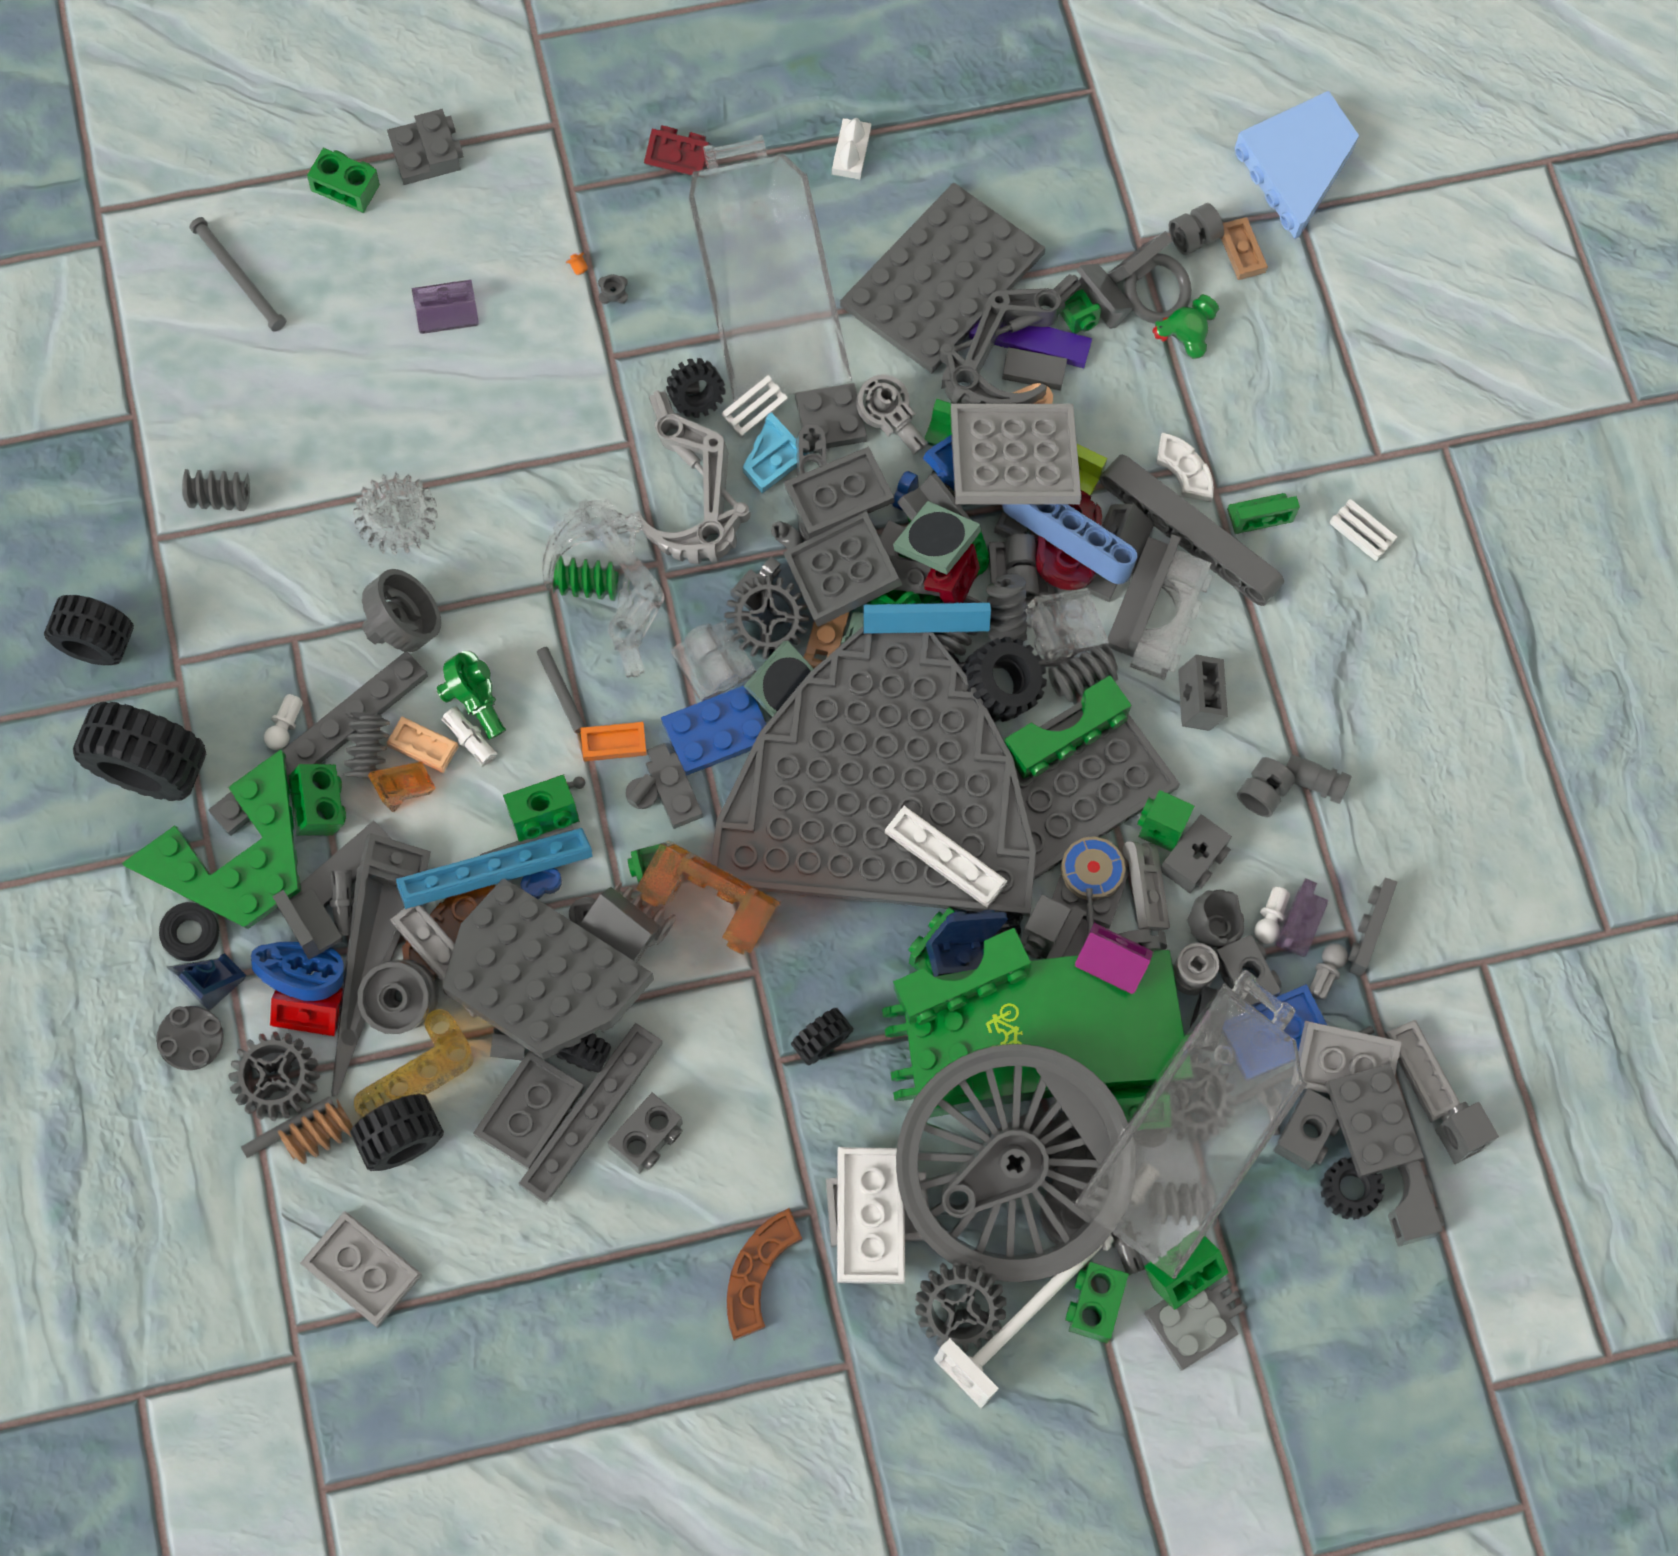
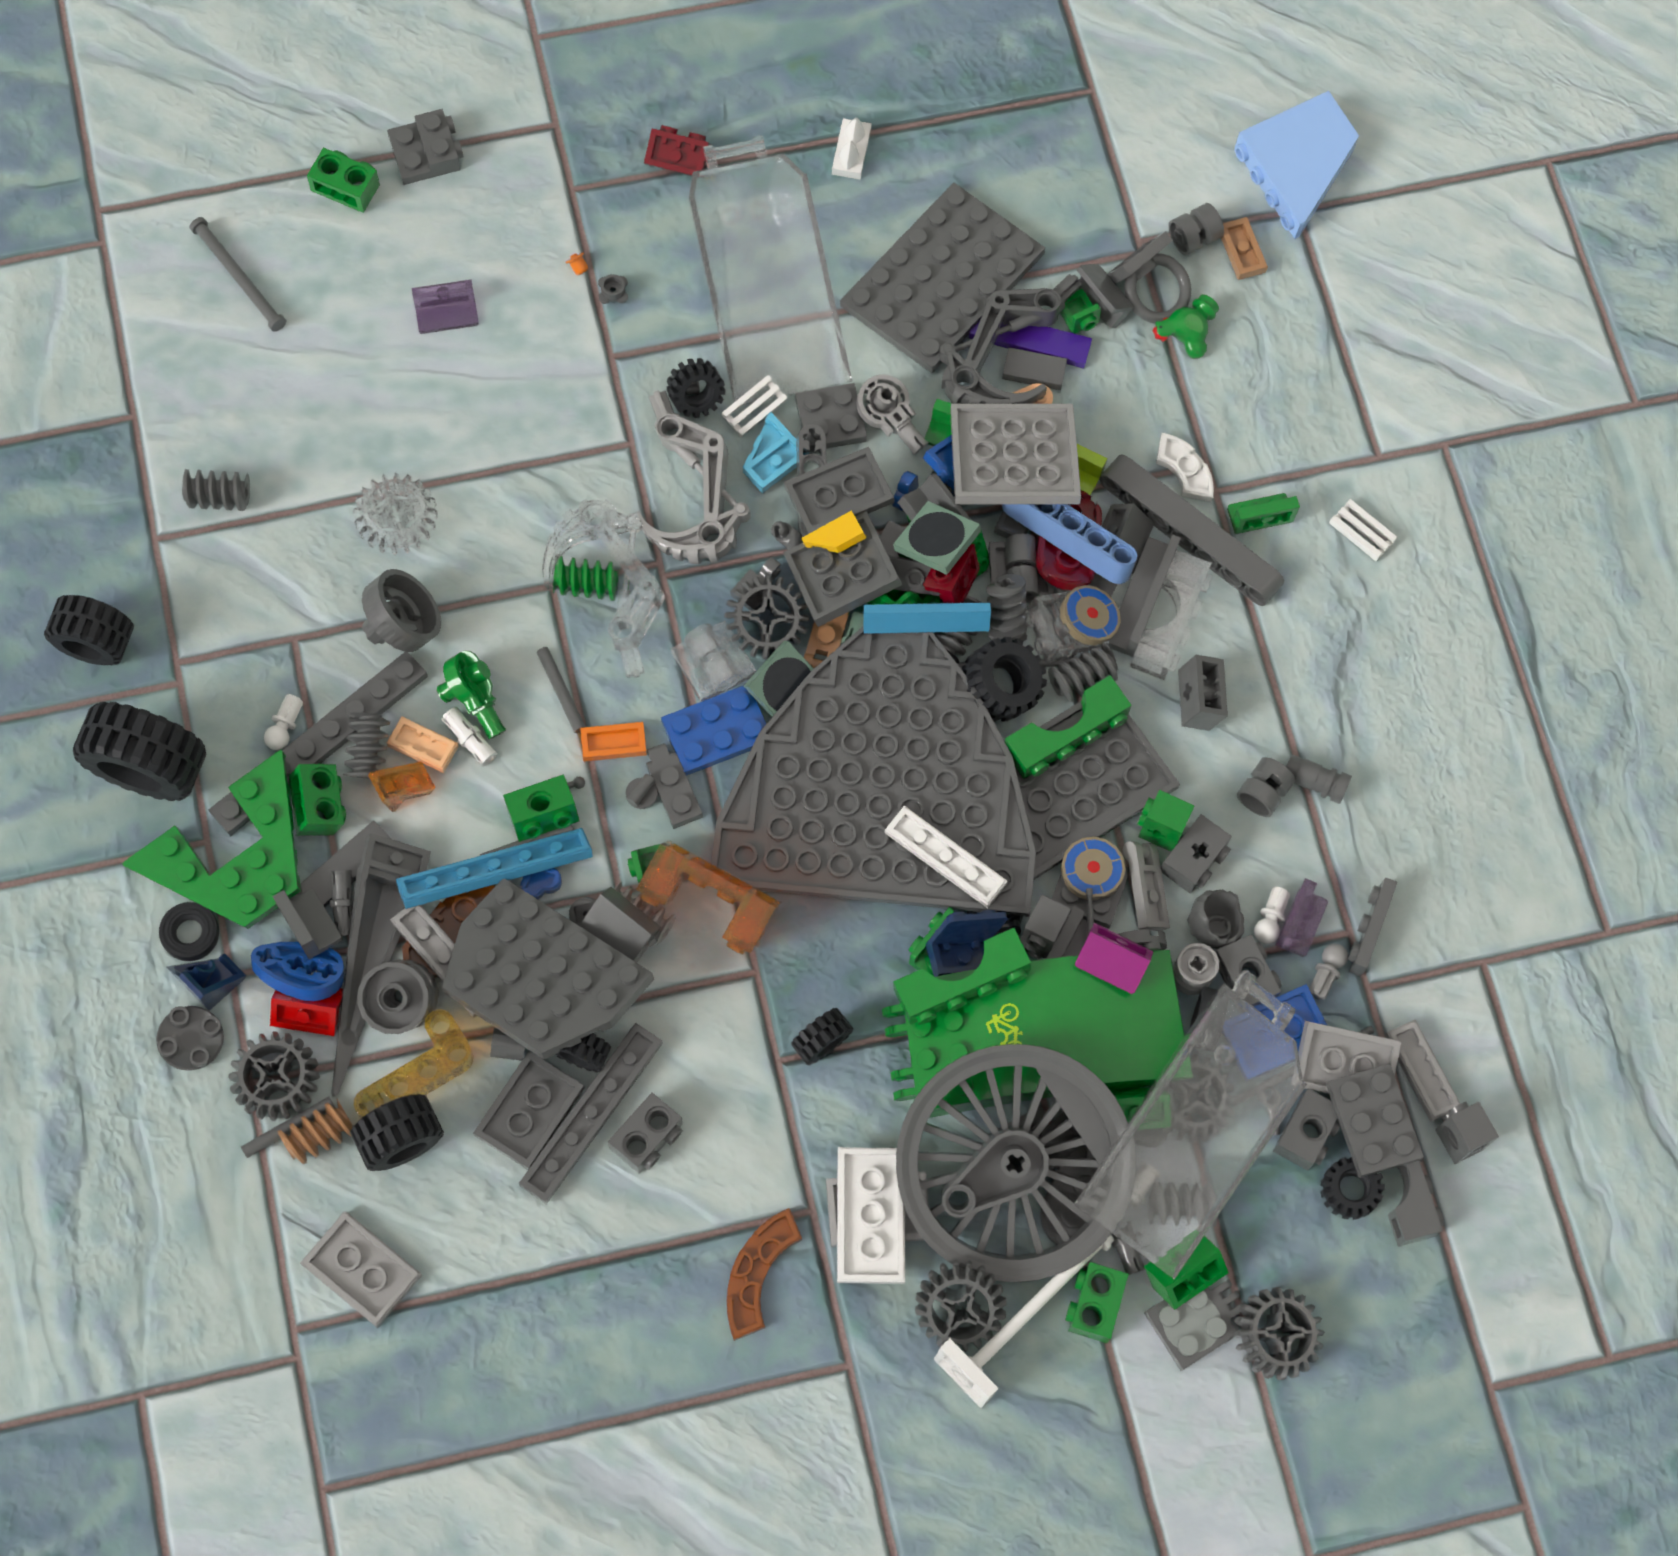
(837, 534): none -> yellow tile
(1090, 615): none -> tile
(1278, 1347): none -> dark grey gear

